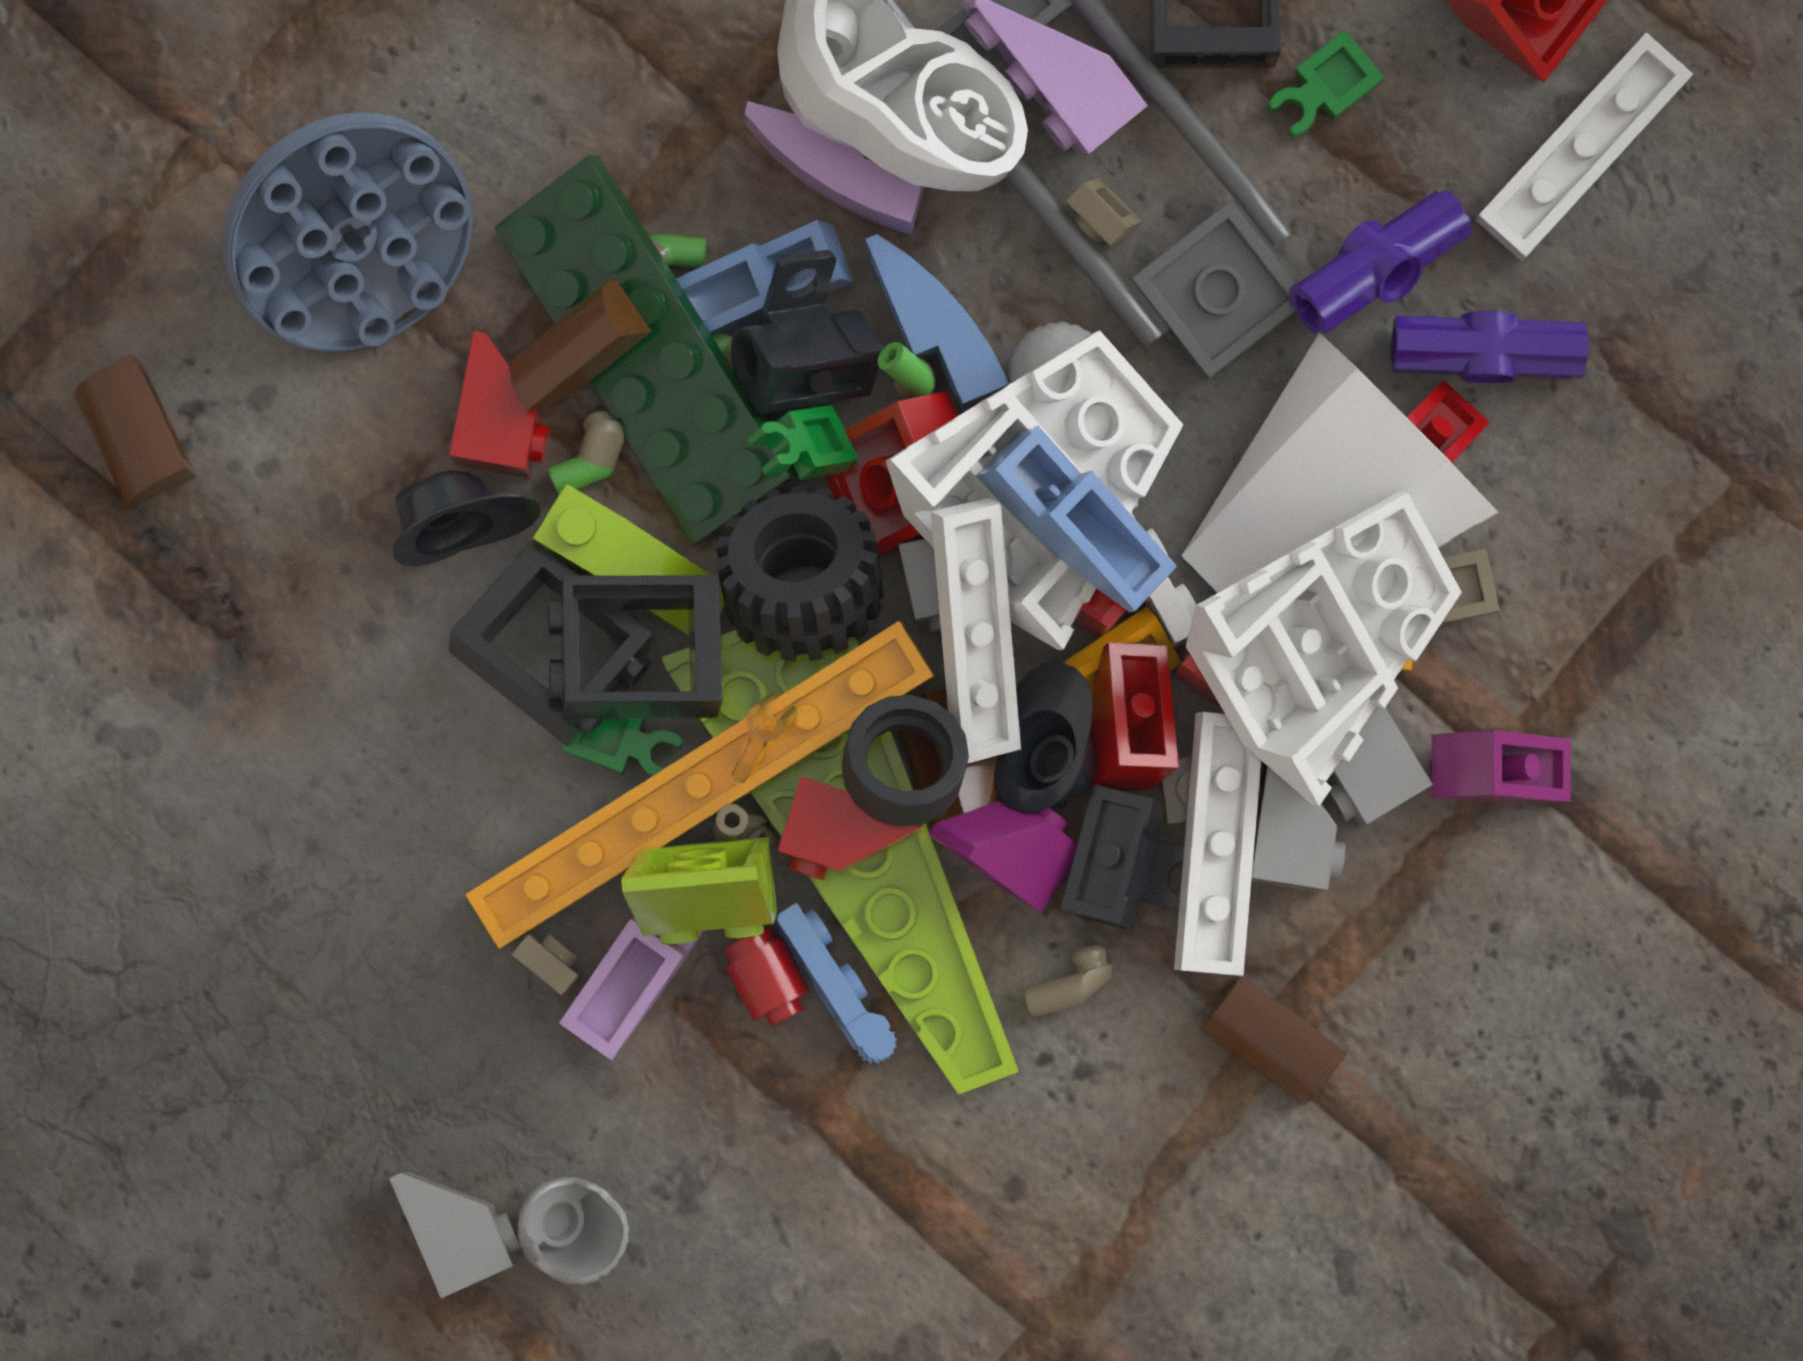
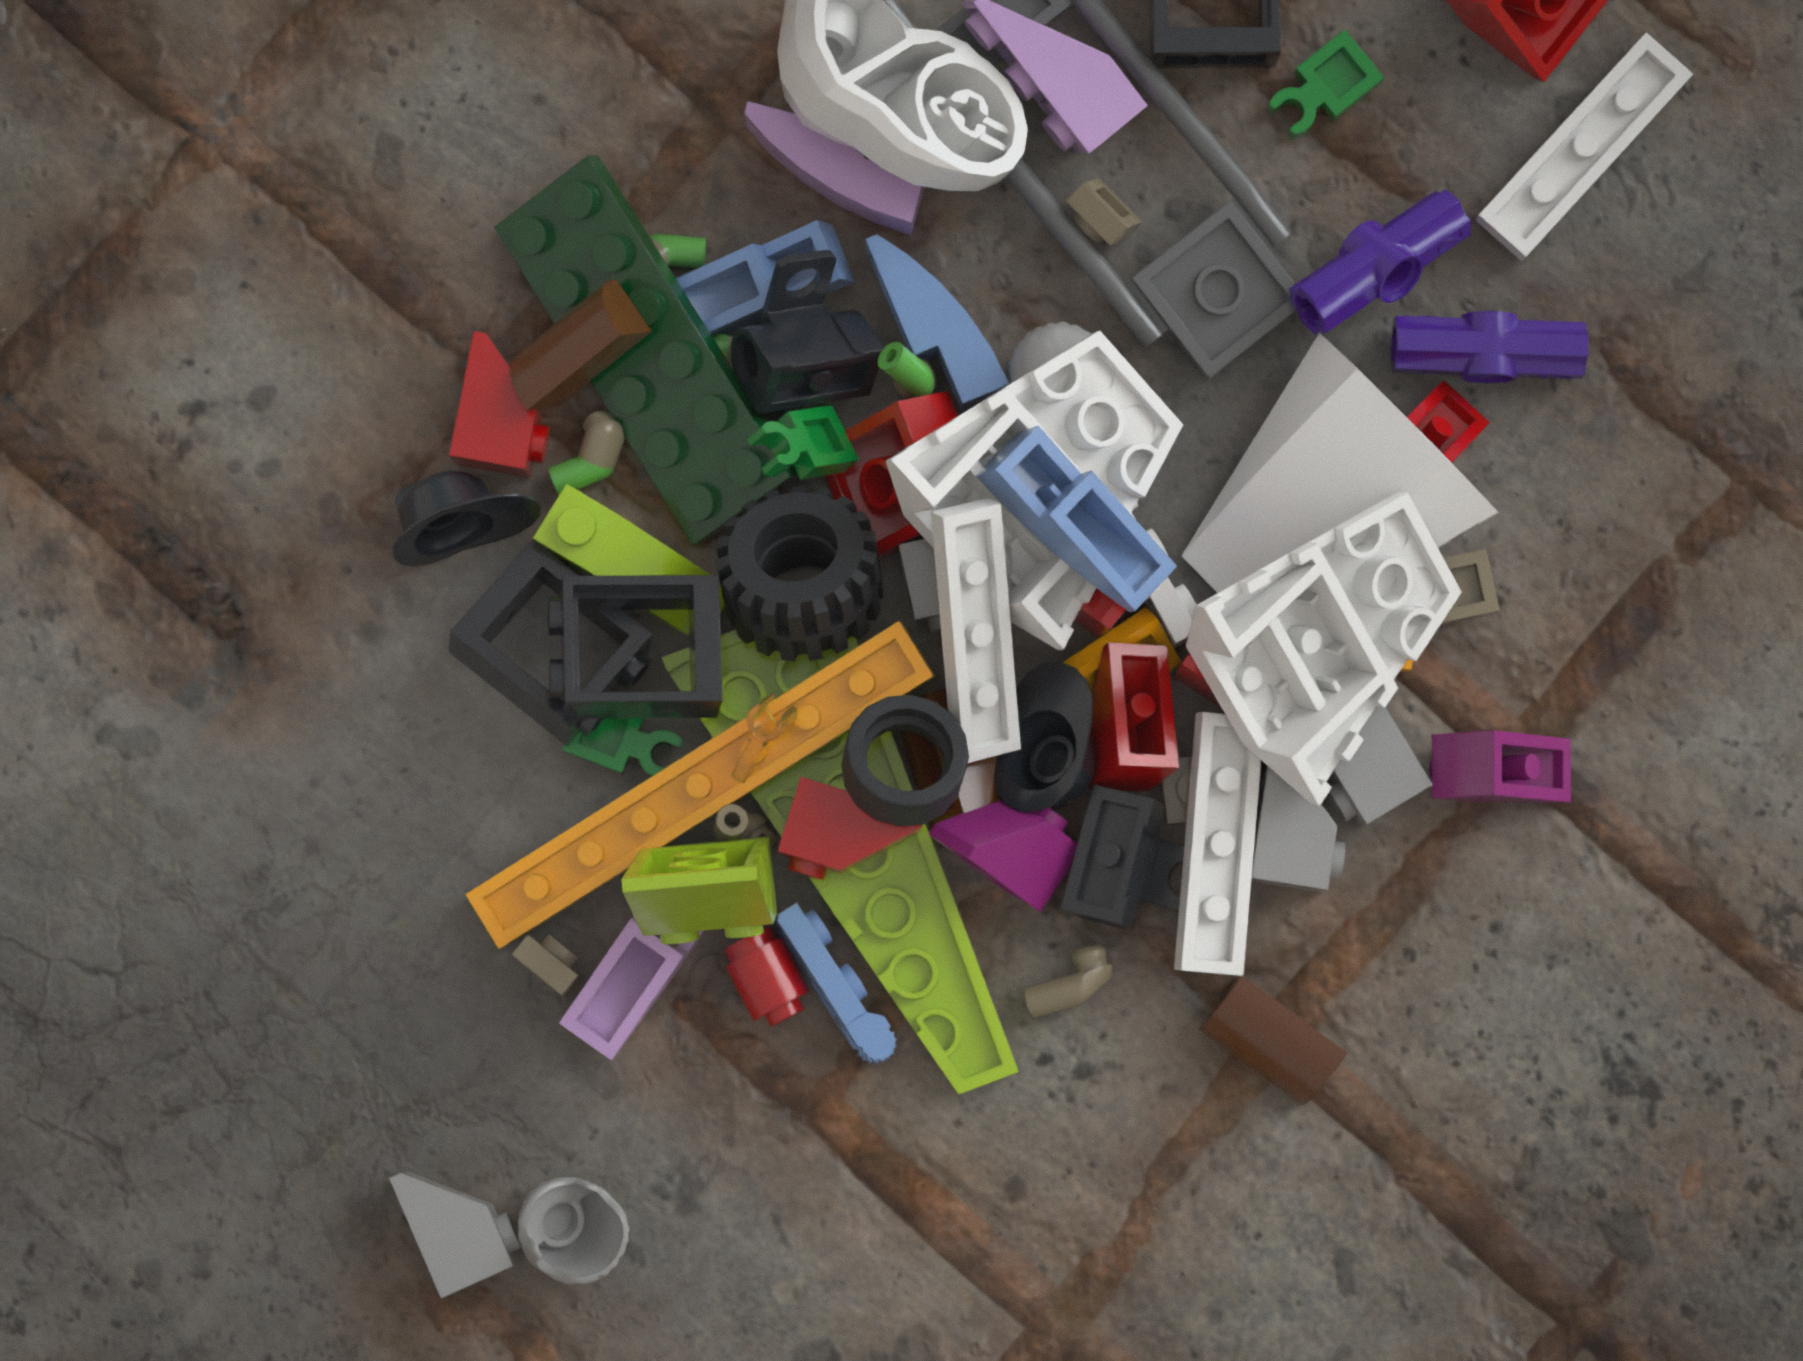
(133, 431): reddish brown brick -> none
(347, 231): sand blue bracket -> none

